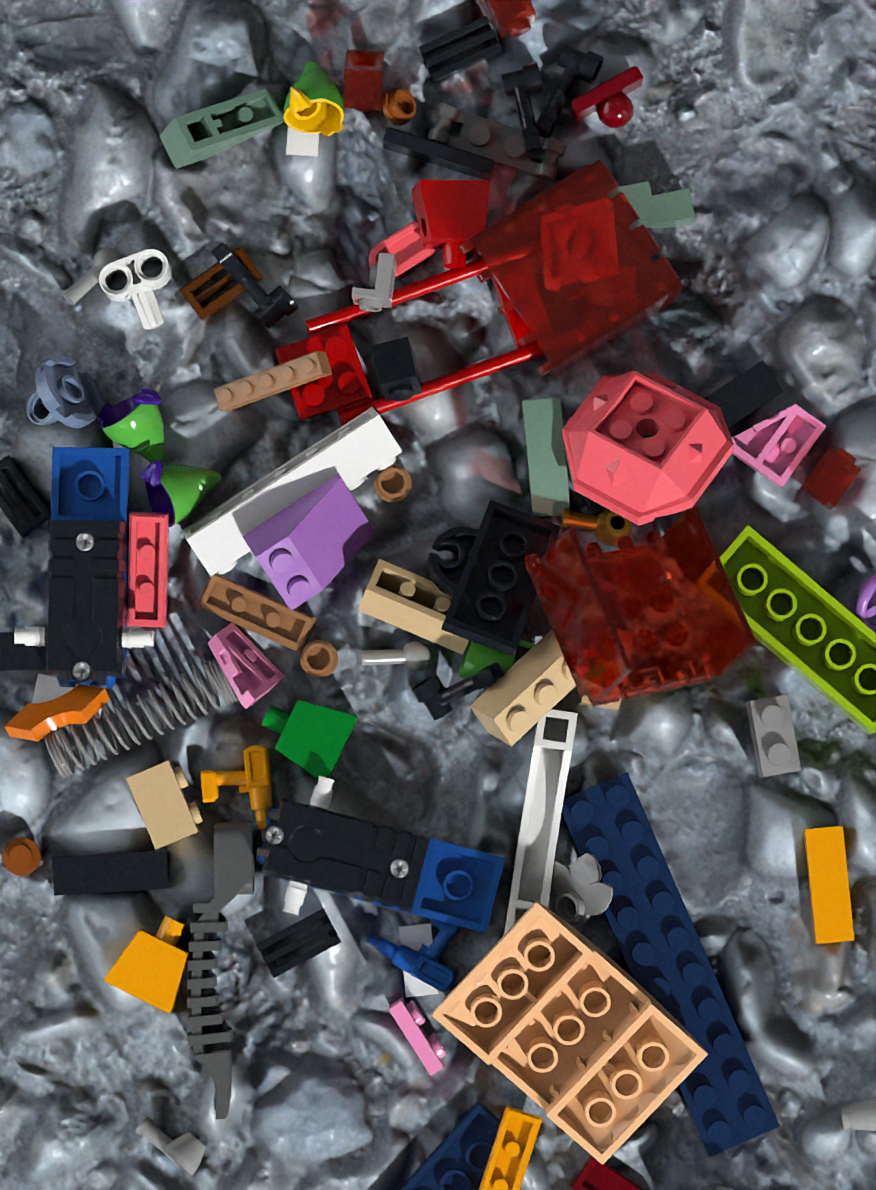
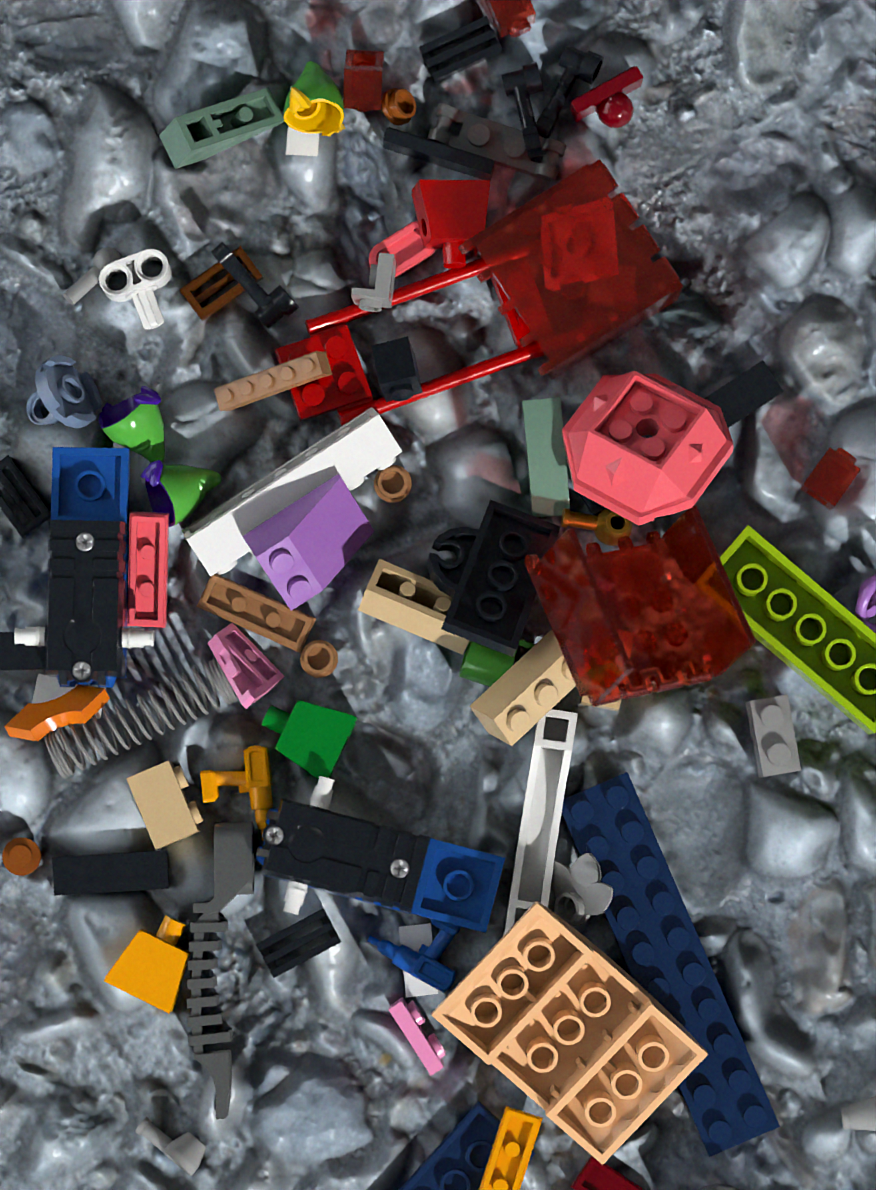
(413, 656): light grey bar -> none
(438, 697): black brick -> none
(658, 210): sand green slope -> none
(778, 443): bright pink wing -> none
(828, 884): light orange tile -> none

